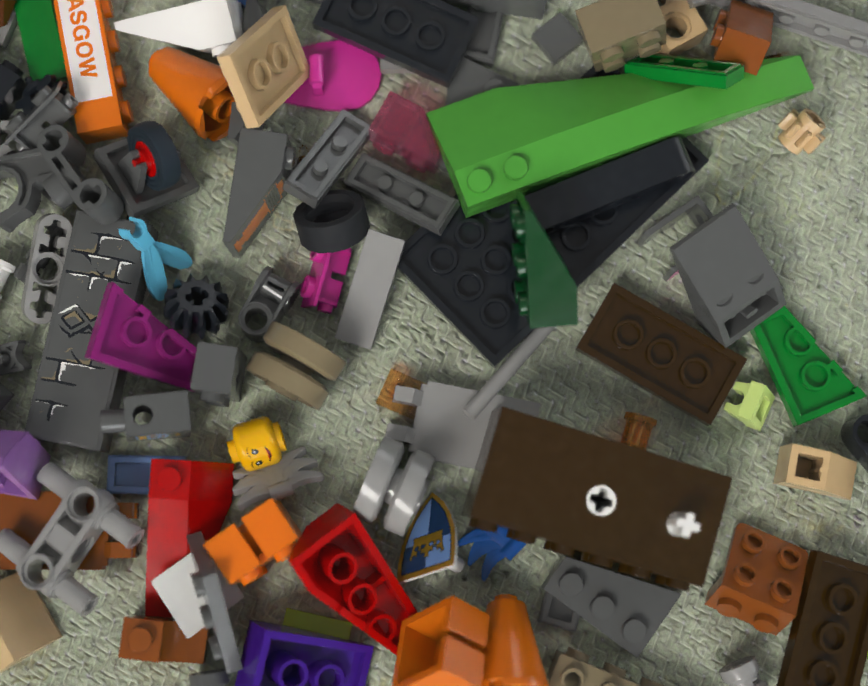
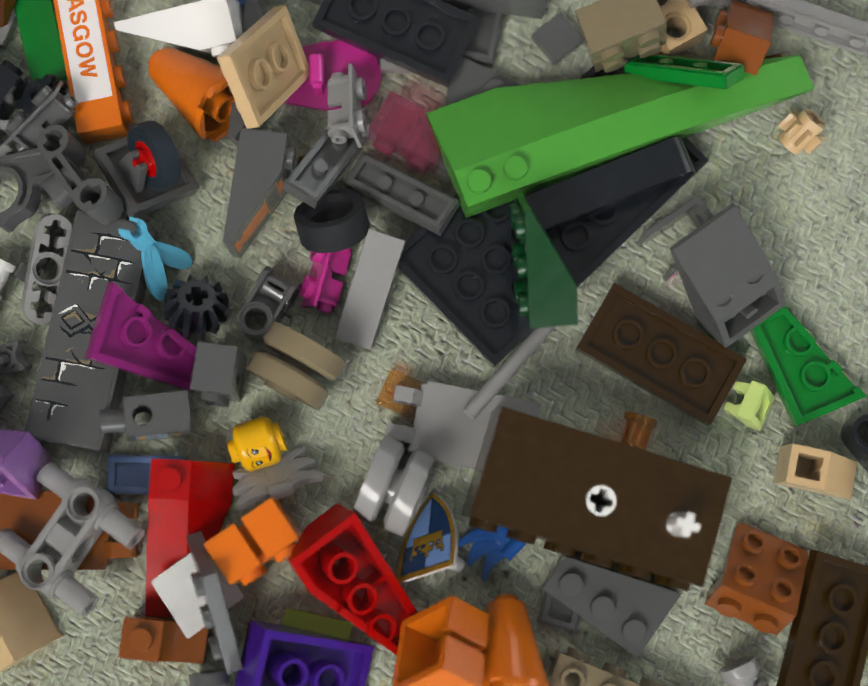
(347, 93): none -> light grey hinge

